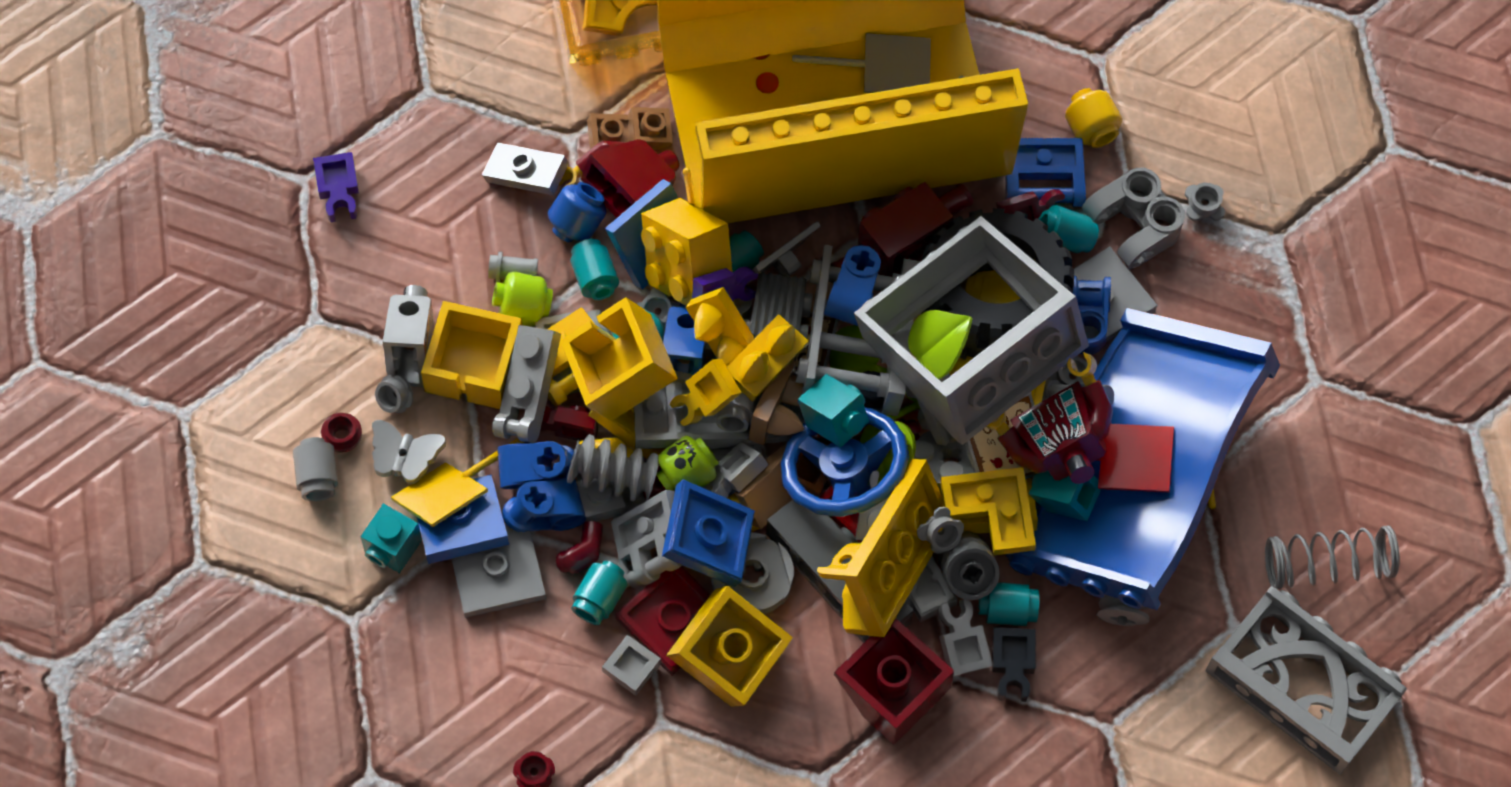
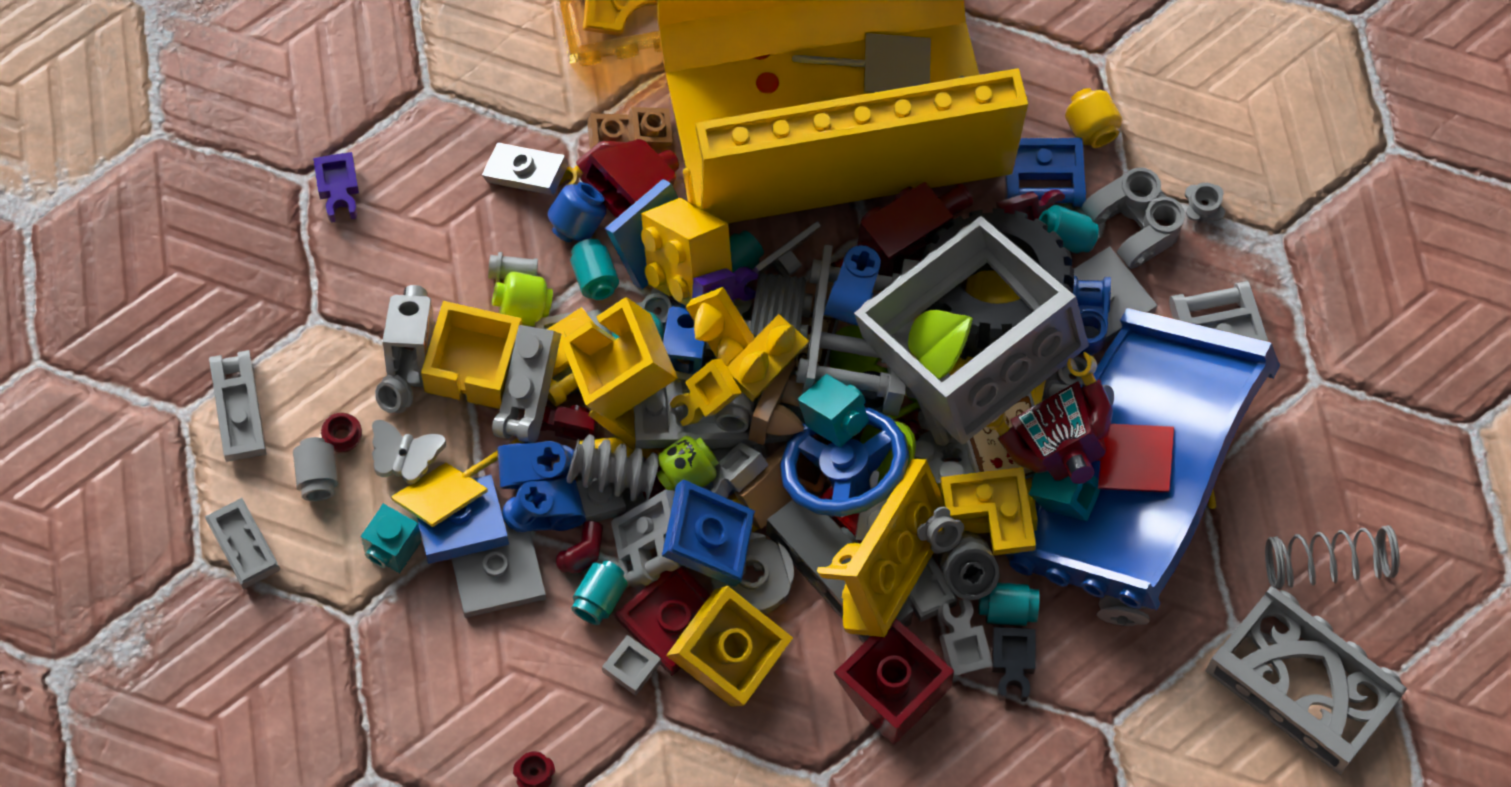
(237, 407): none -> light grey plate
(242, 543): none -> light grey plate
(1241, 321): none -> light grey plate

